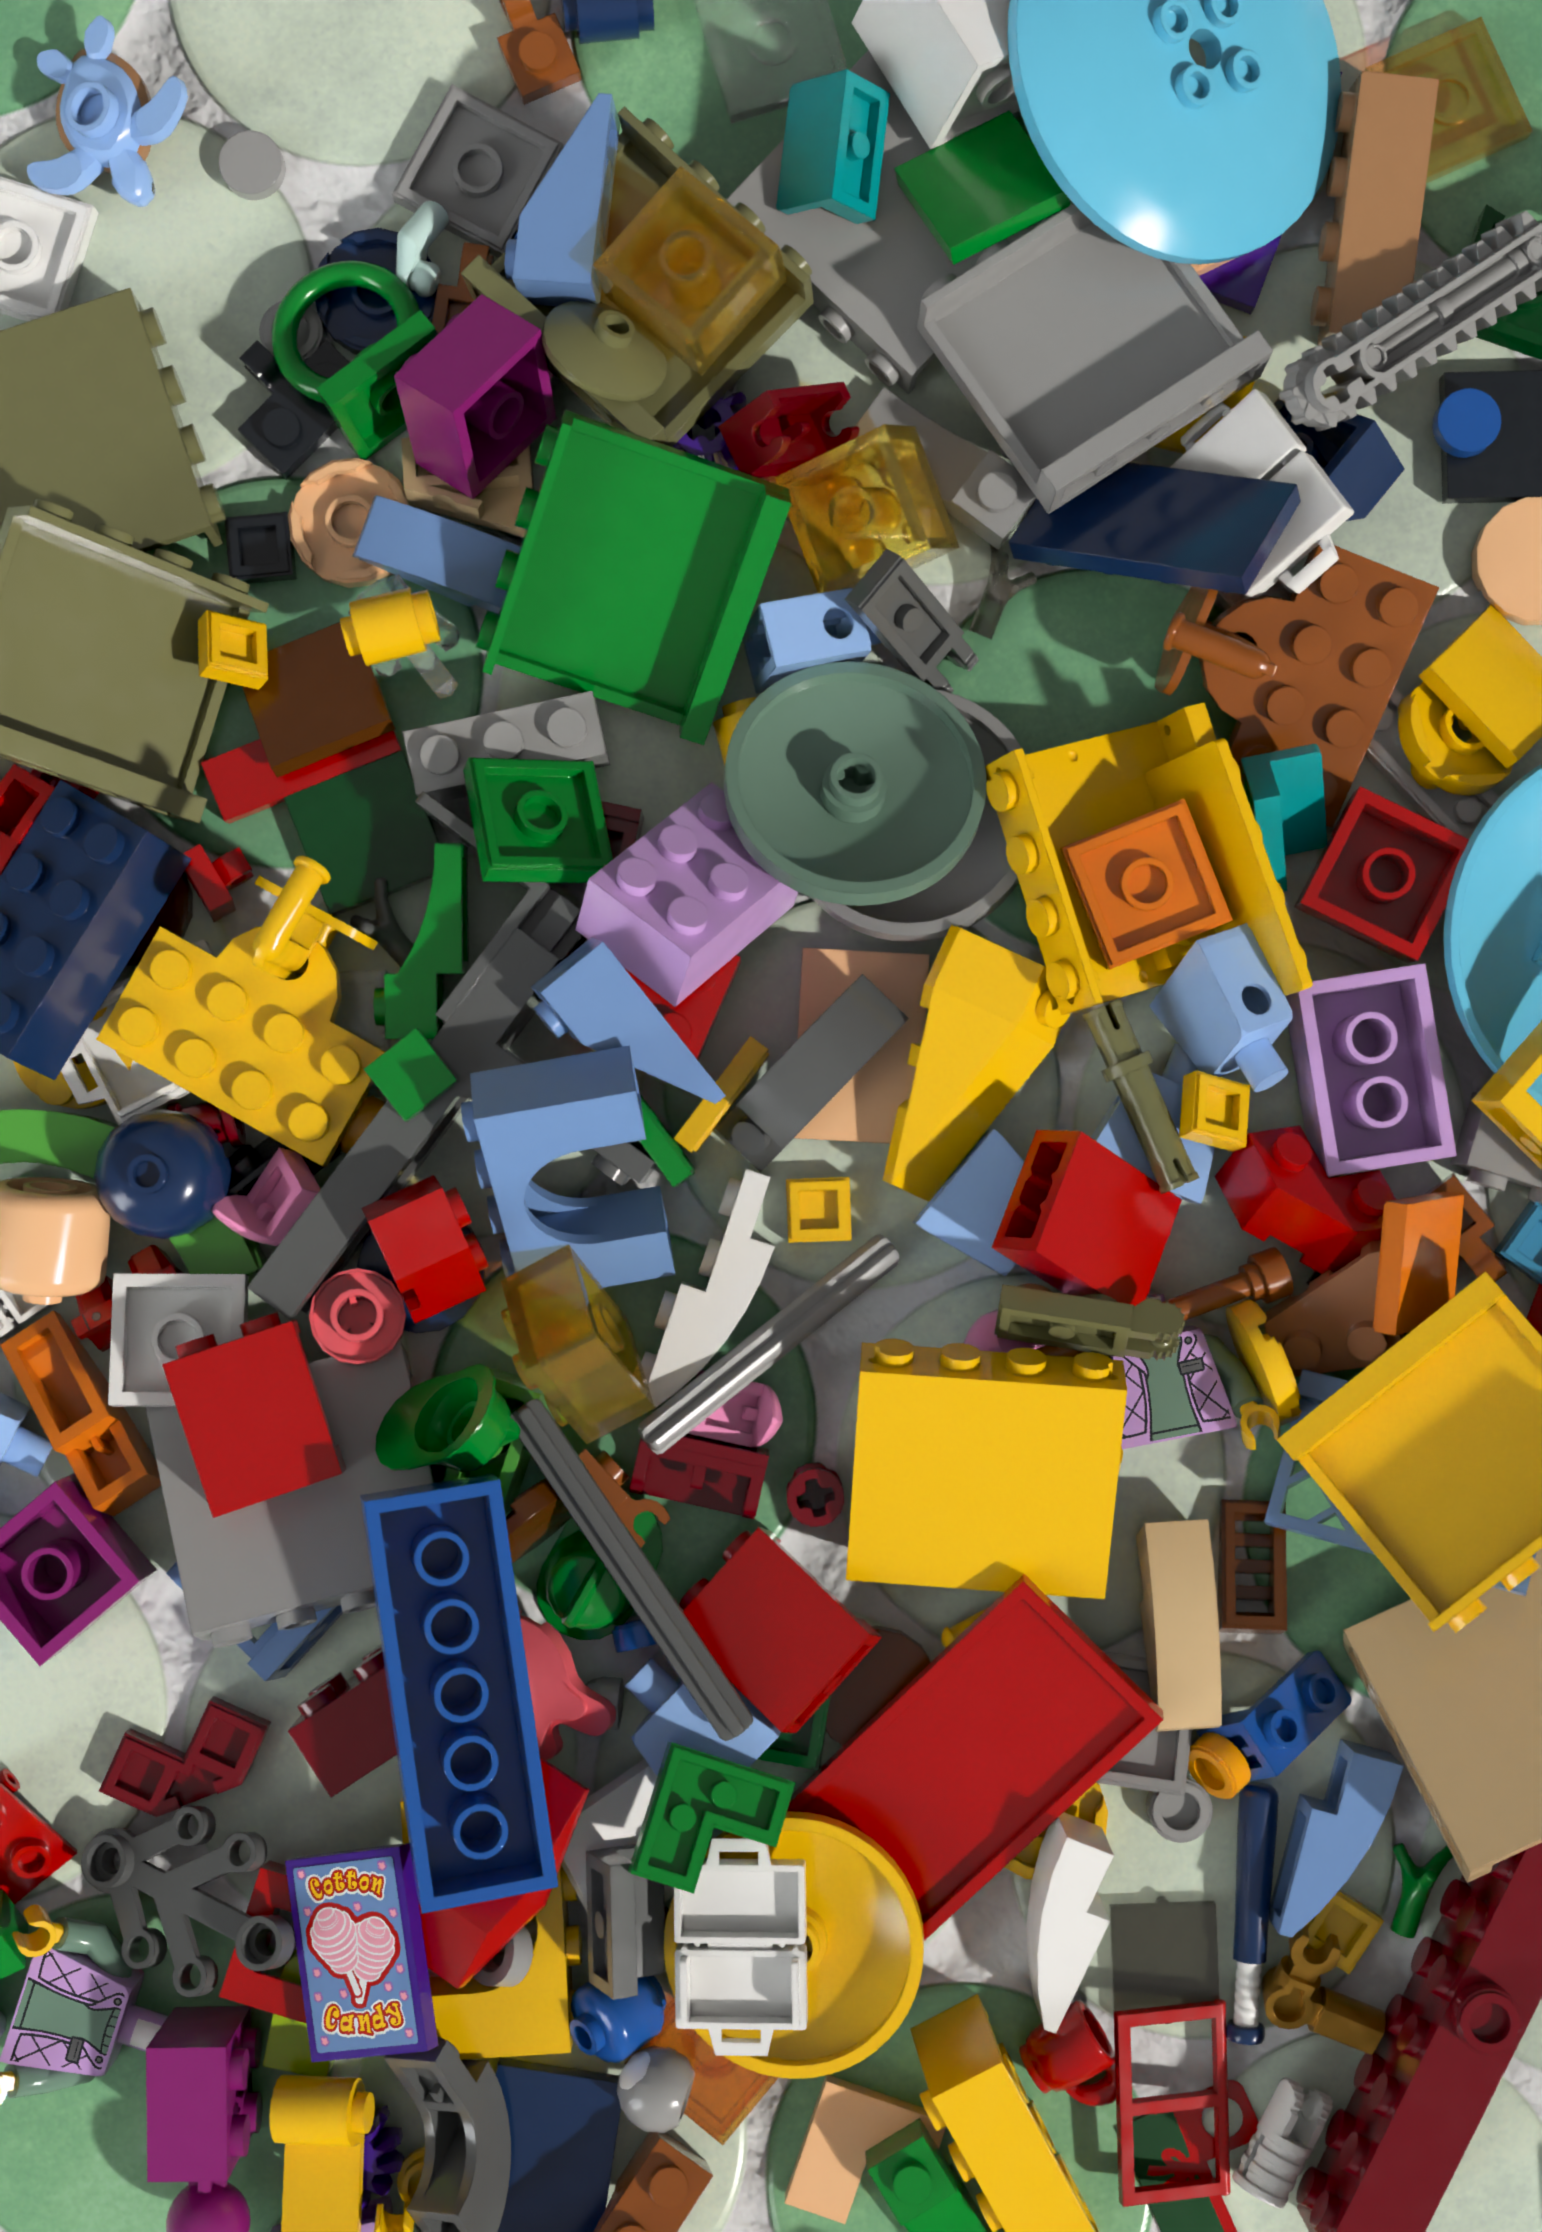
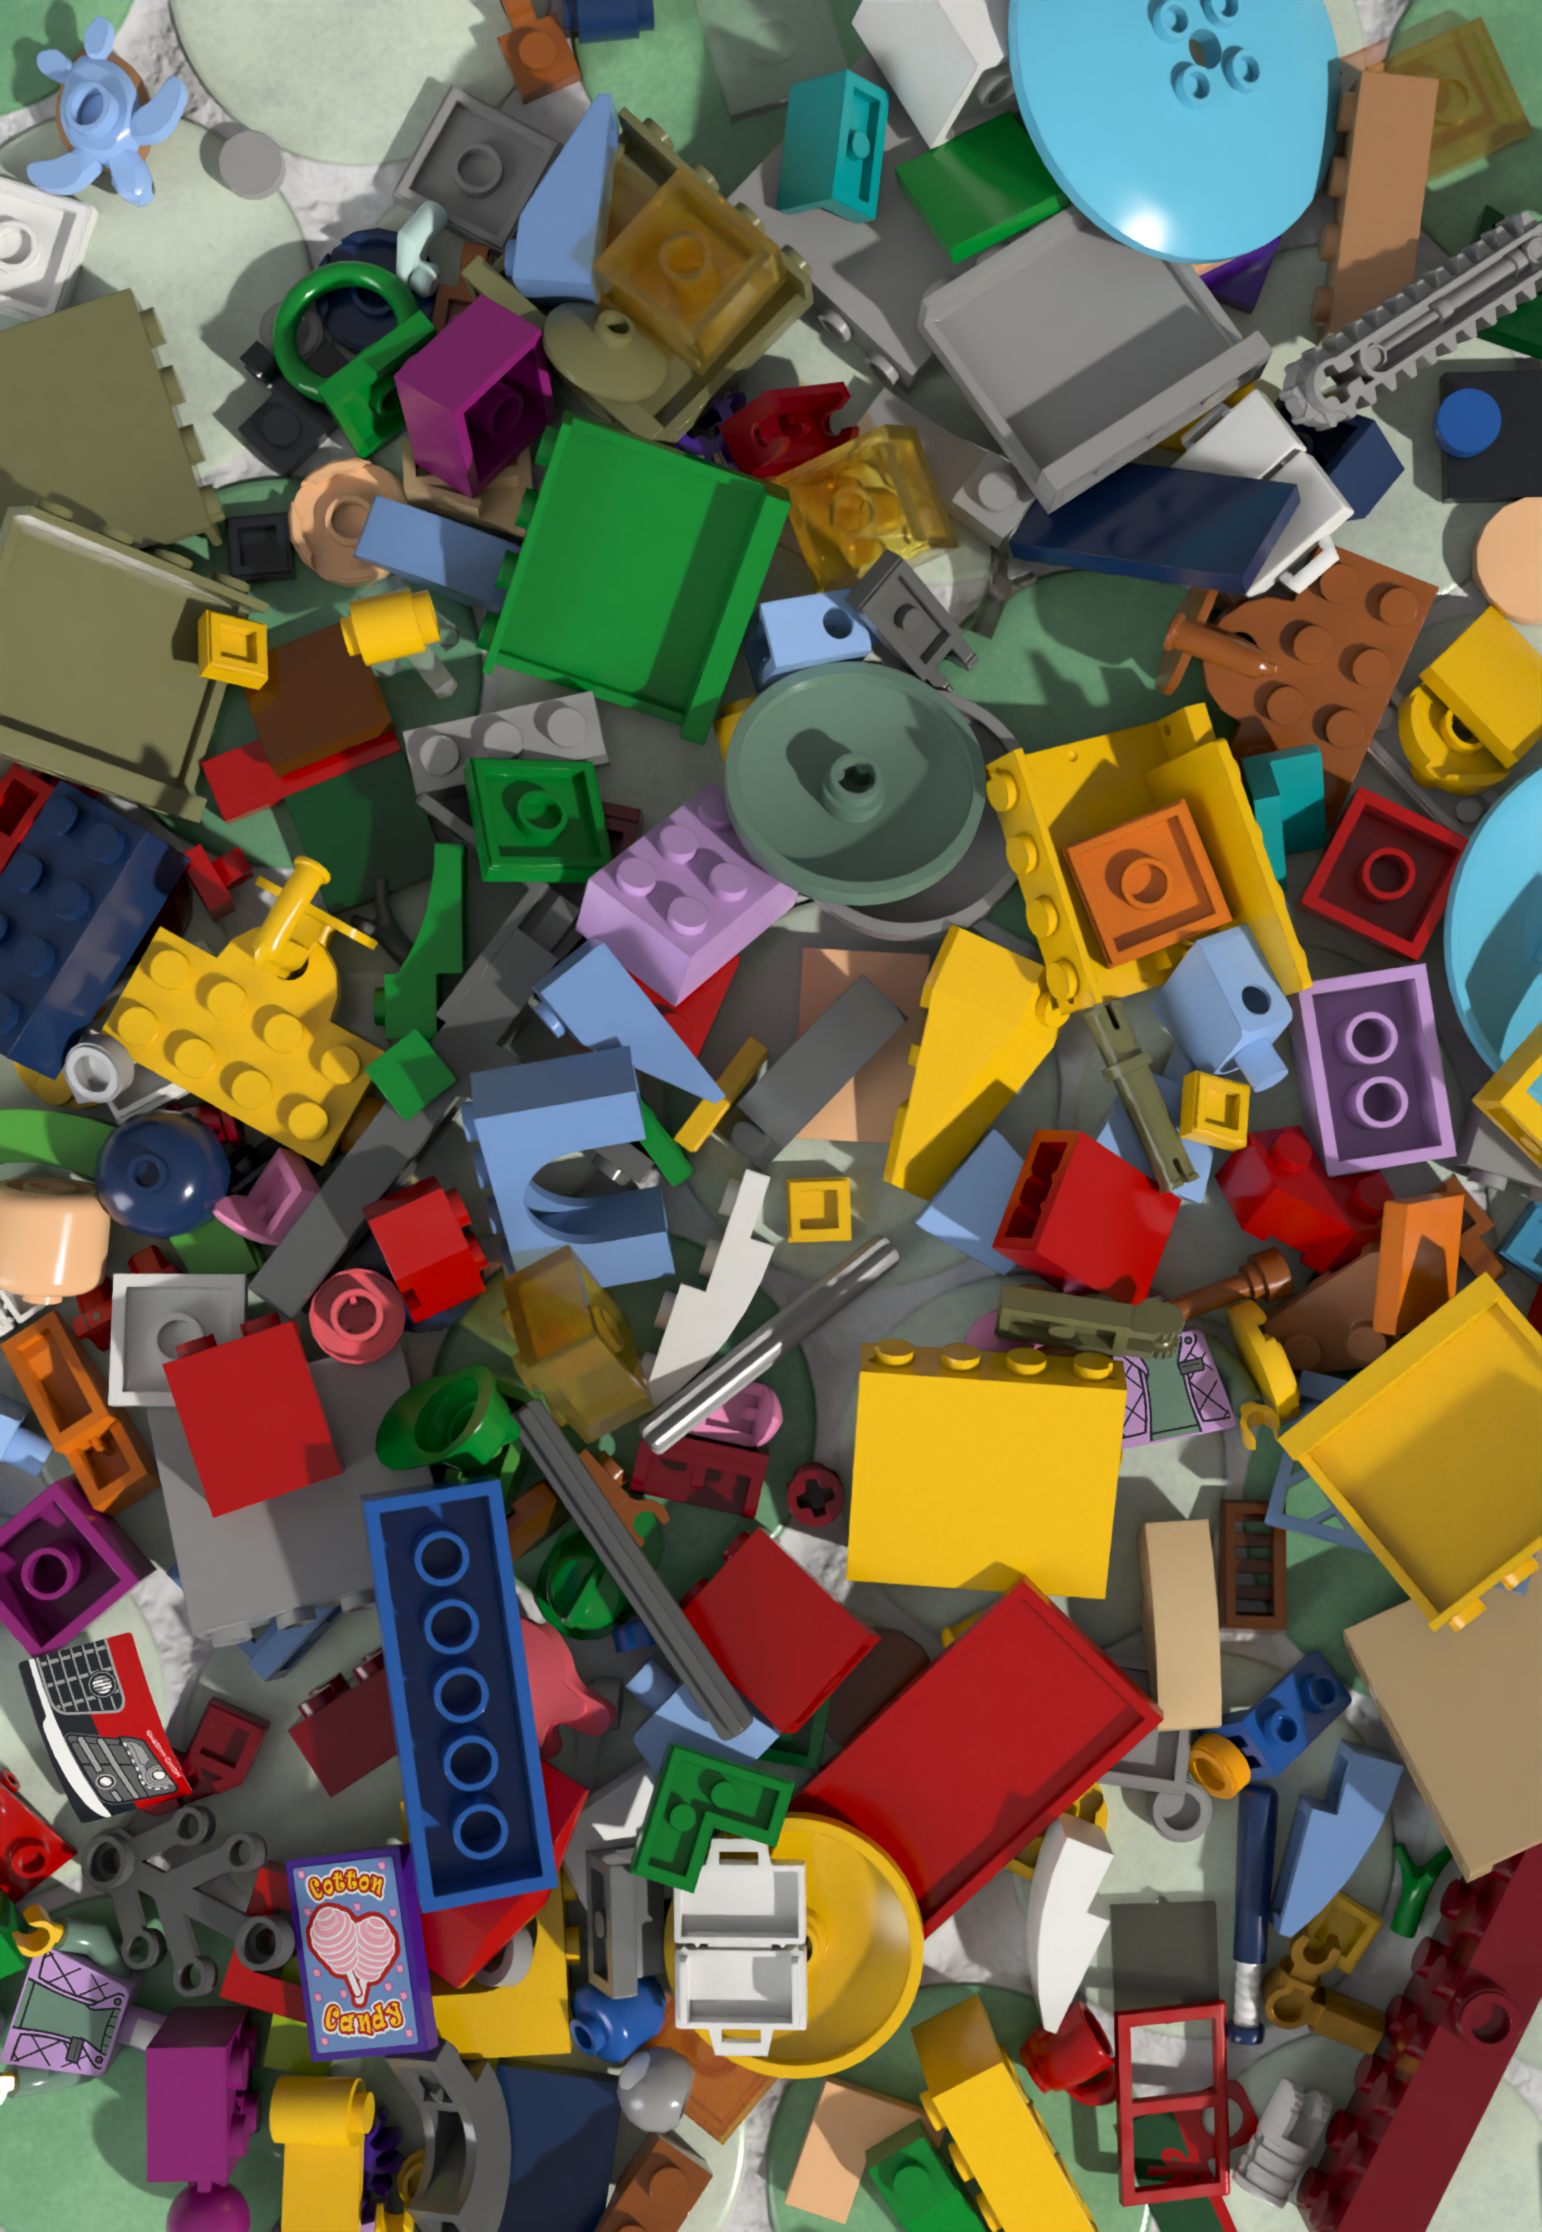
(99, 1068): none -> light grey tile
(102, 1728): none -> sticker

